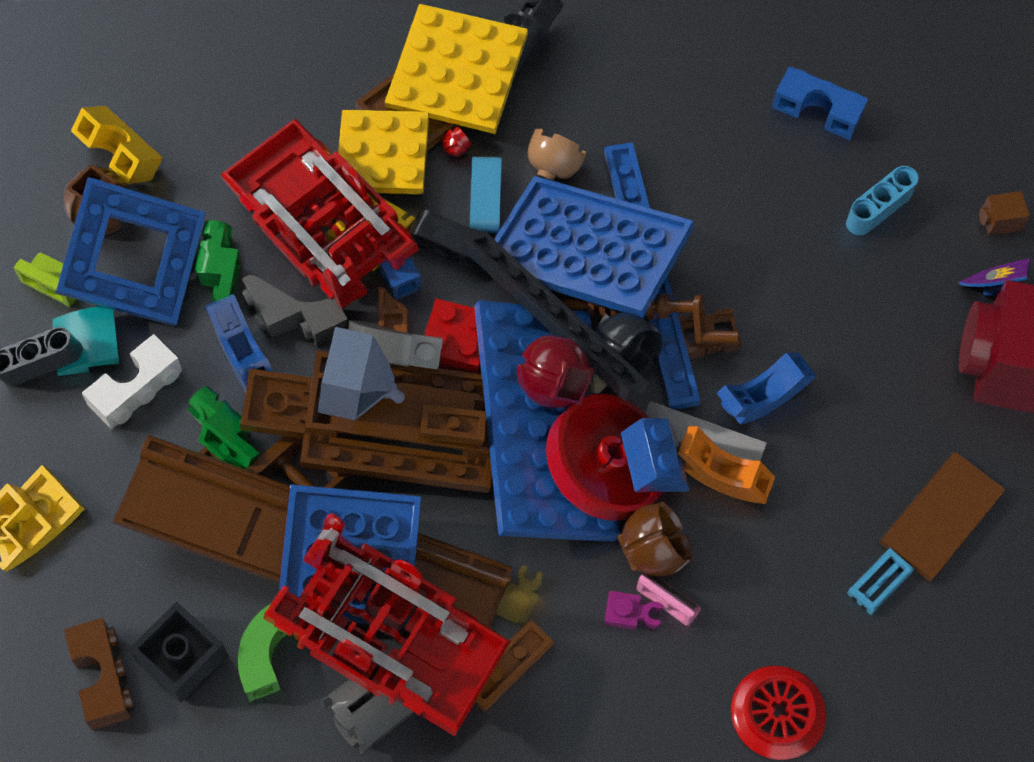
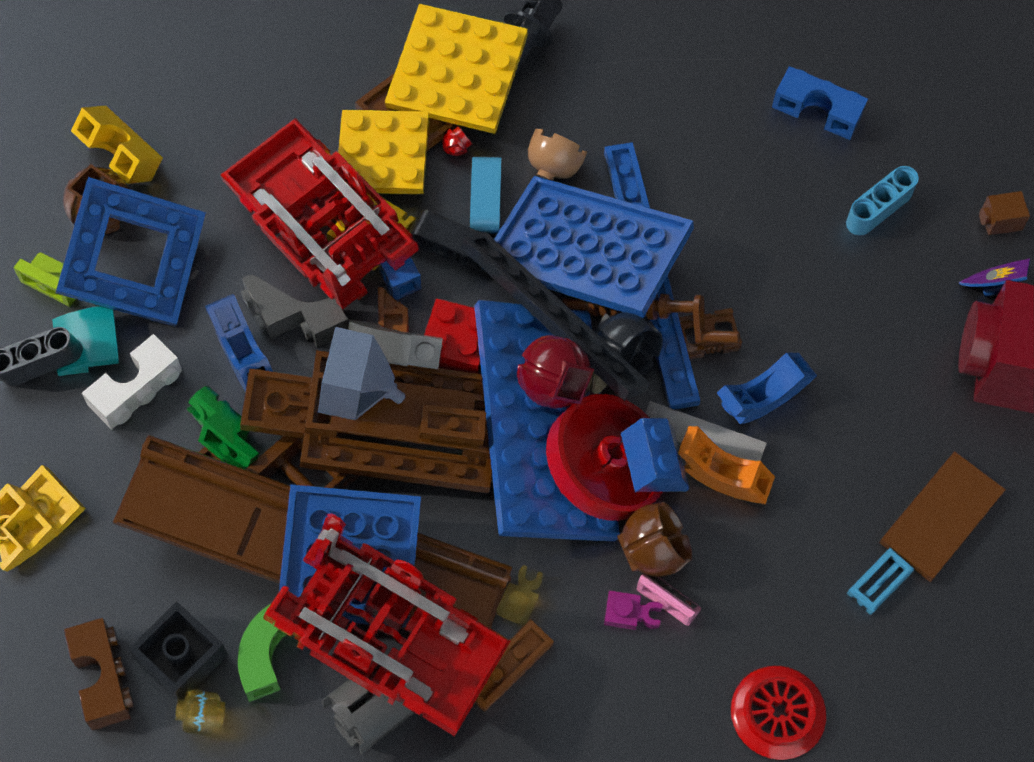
(200, 712): none -> clear yellow head
(217, 261): green plate -> none

